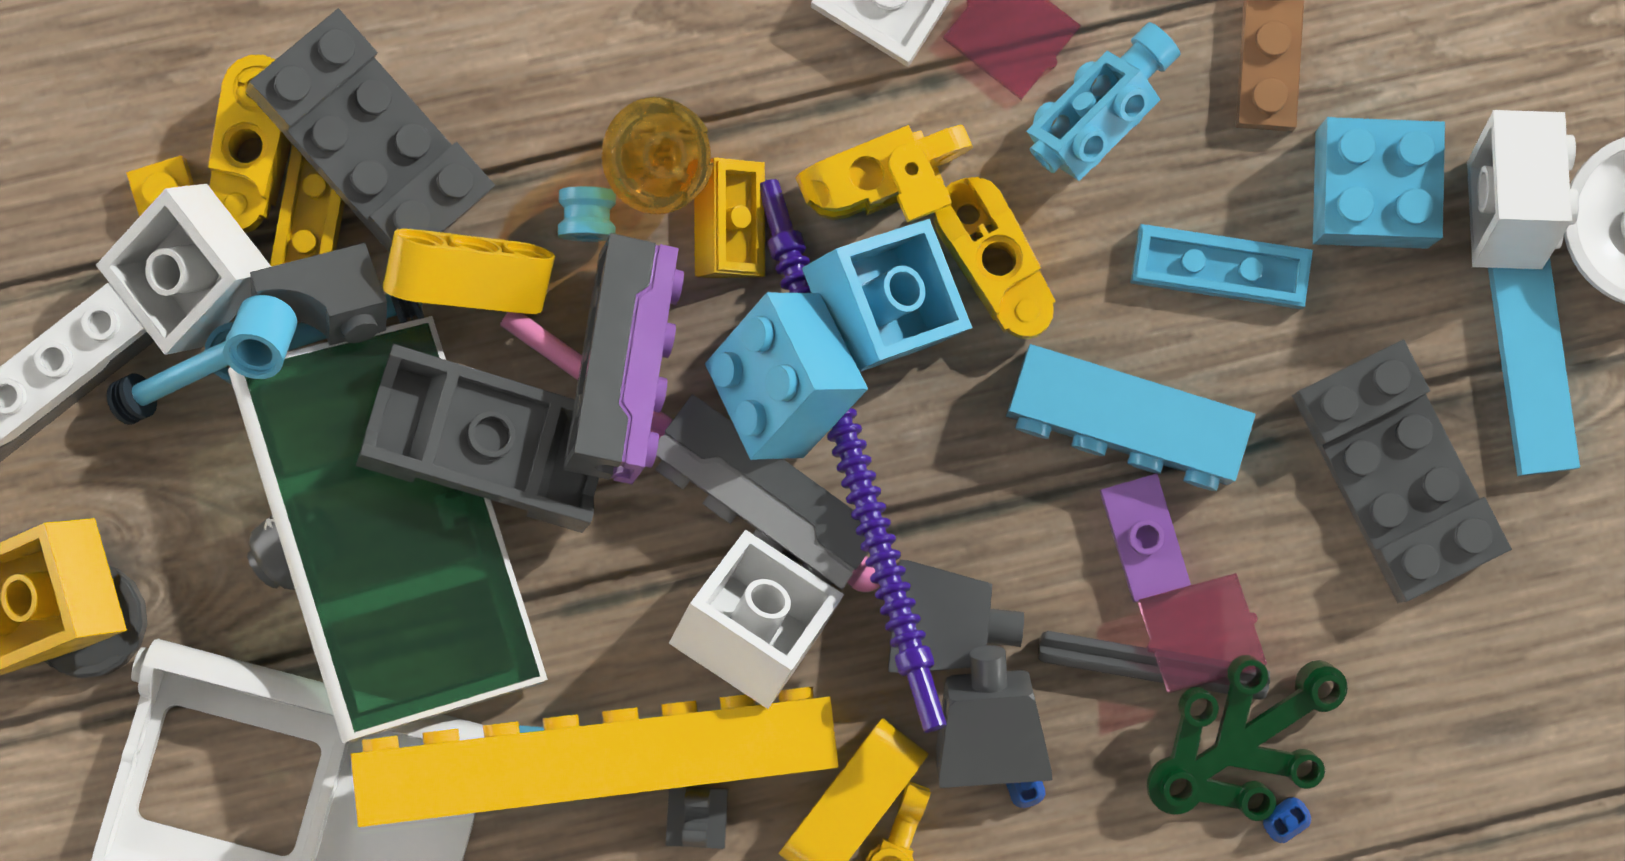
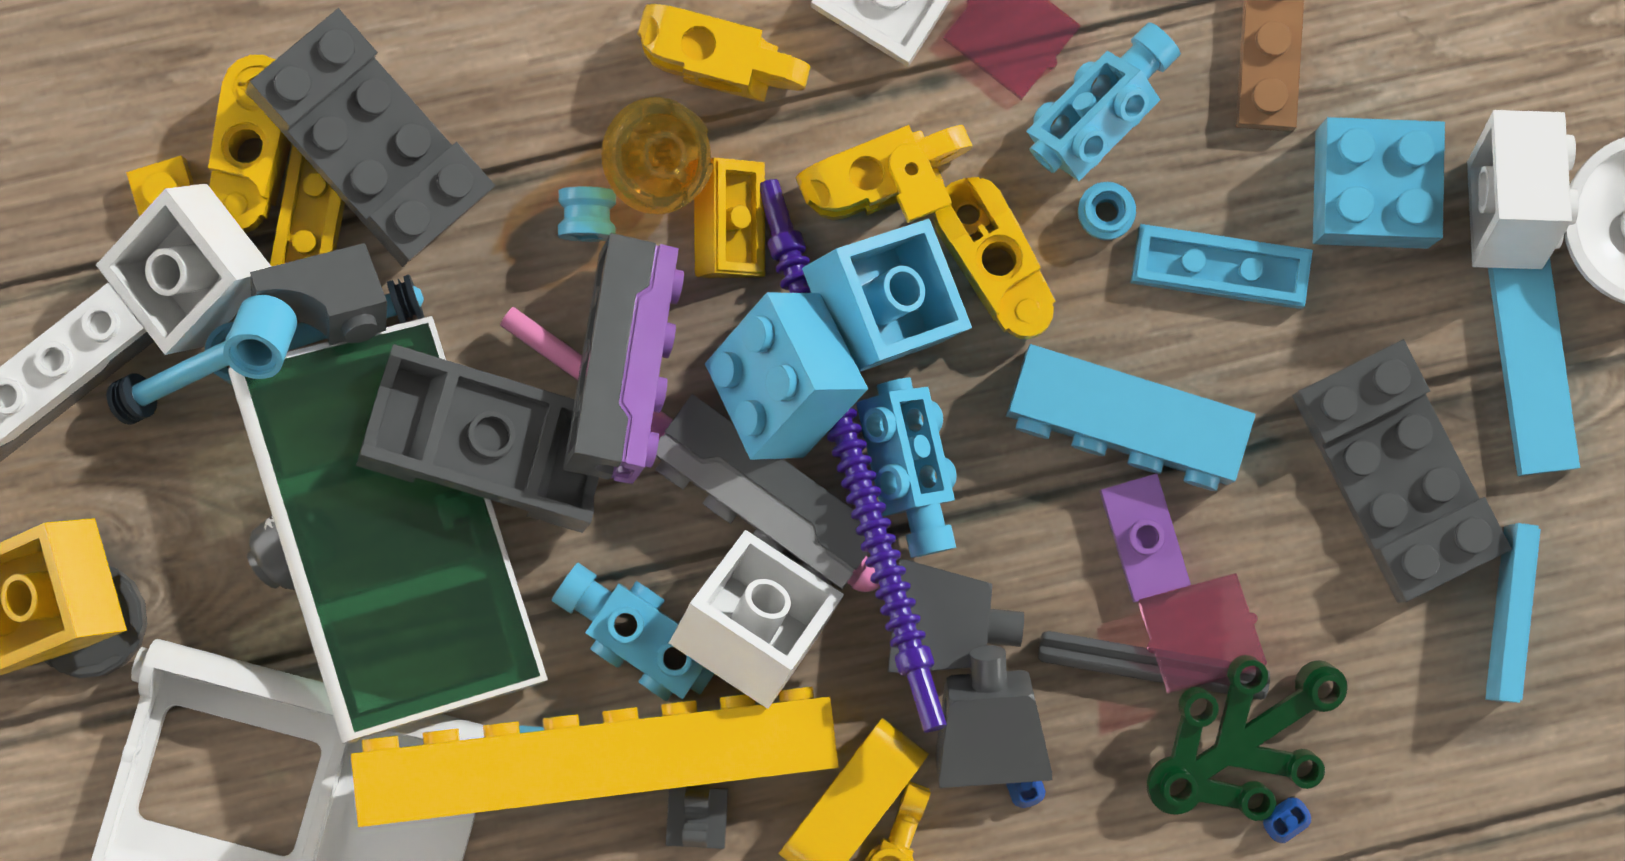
(468, 271): yellow beam -> none
(642, 649): none -> medium azure brick
(717, 53): none -> yellow piece
(905, 461): none -> medium azure brick
(1115, 195): none -> medium azure plate
(1513, 614): none -> medium azure tile

